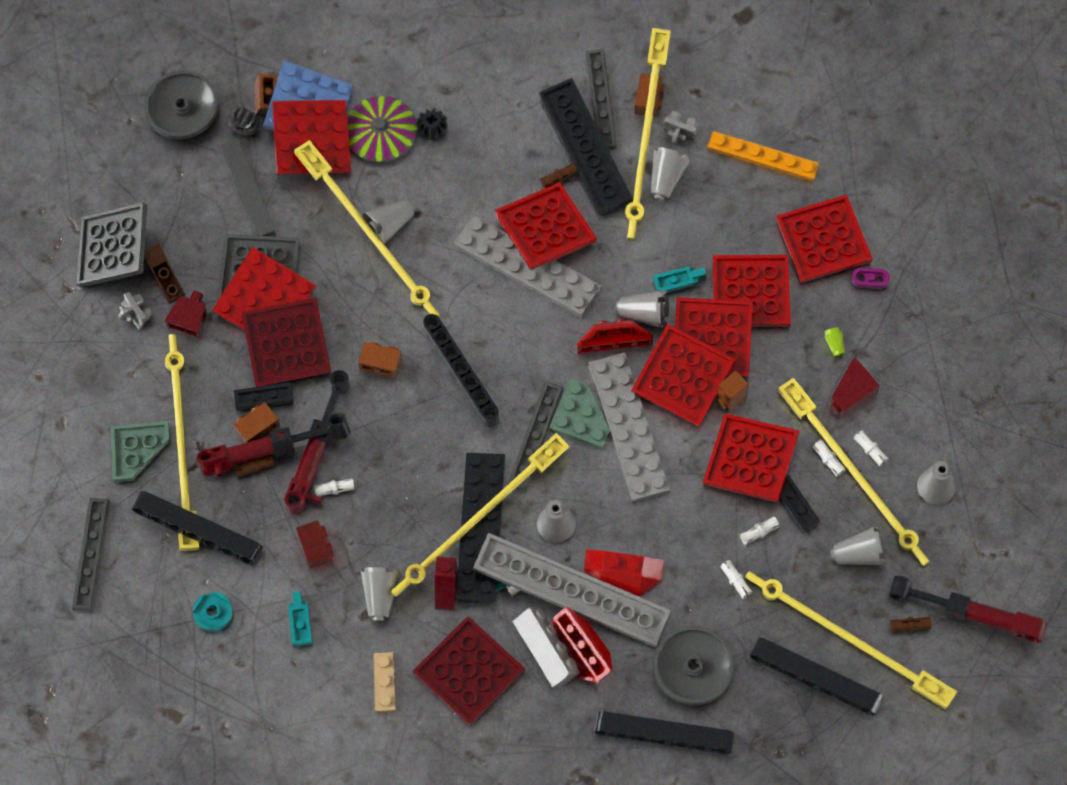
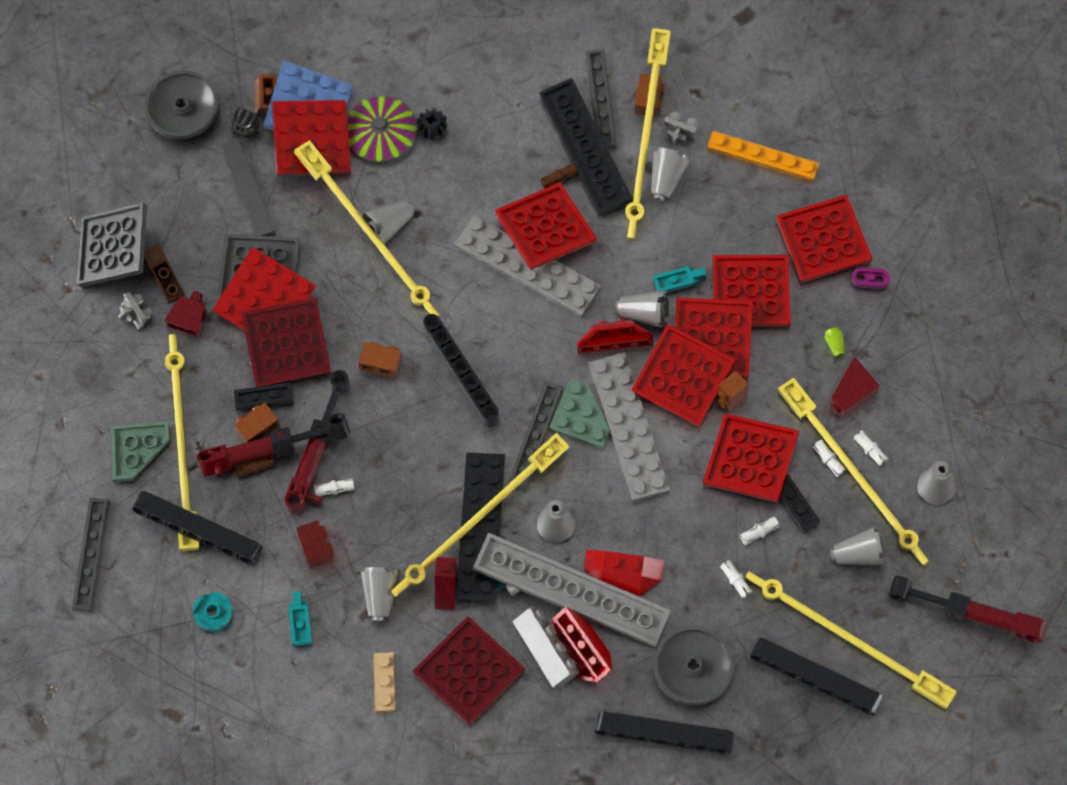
(910, 624): reddish brown pin -> none

